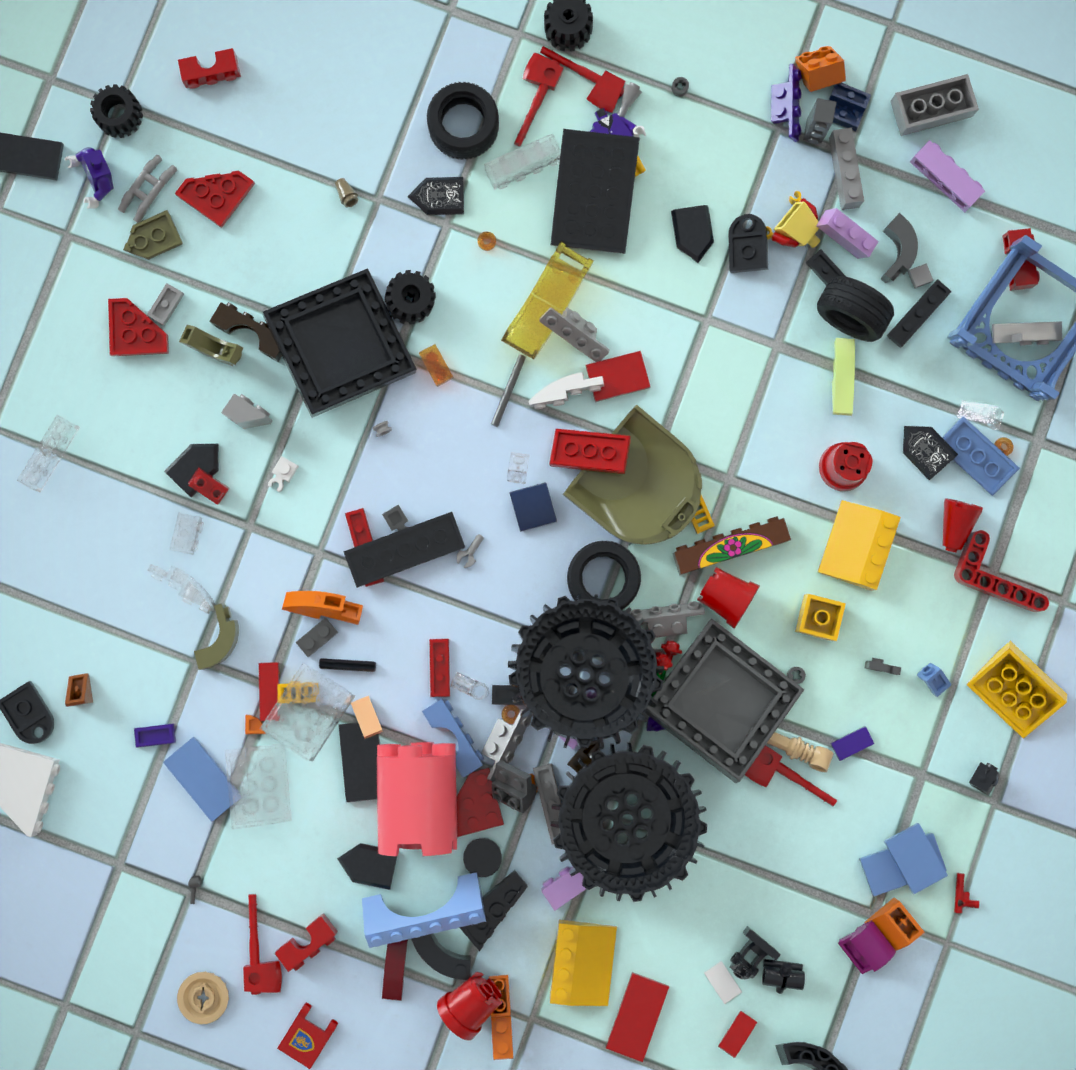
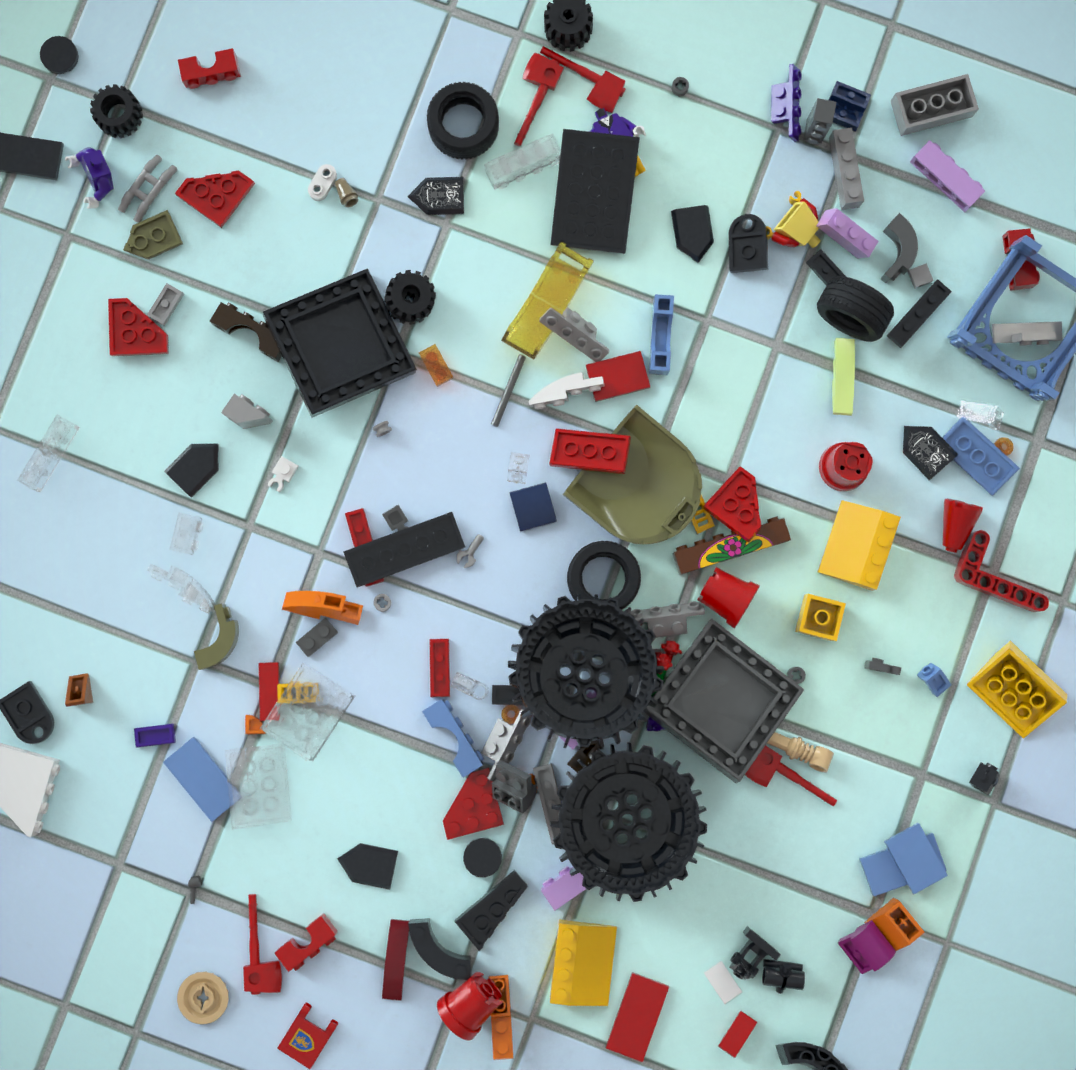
(59, 54): none -> black tile
(208, 486): red hips -> none
(211, 346): olive arch -> none
(323, 182): none -> white plate
(352, 665): black axle -> none
(358, 763): black tile -> none
(366, 717): light nougat tile -> none
(377, 606): none -> light grey bush
(386, 927): light blue arch -> none
(416, 798): coral brick -> none
(486, 235): clear orange plate -> none
(630, 94): light grey cone -> none
(661, 334): none -> medium blue arch
(737, 505): none -> red plate
(821, 68): orange slope -> none
(852, 743): dark purple tile -> none
(962, 895): red hose -> none

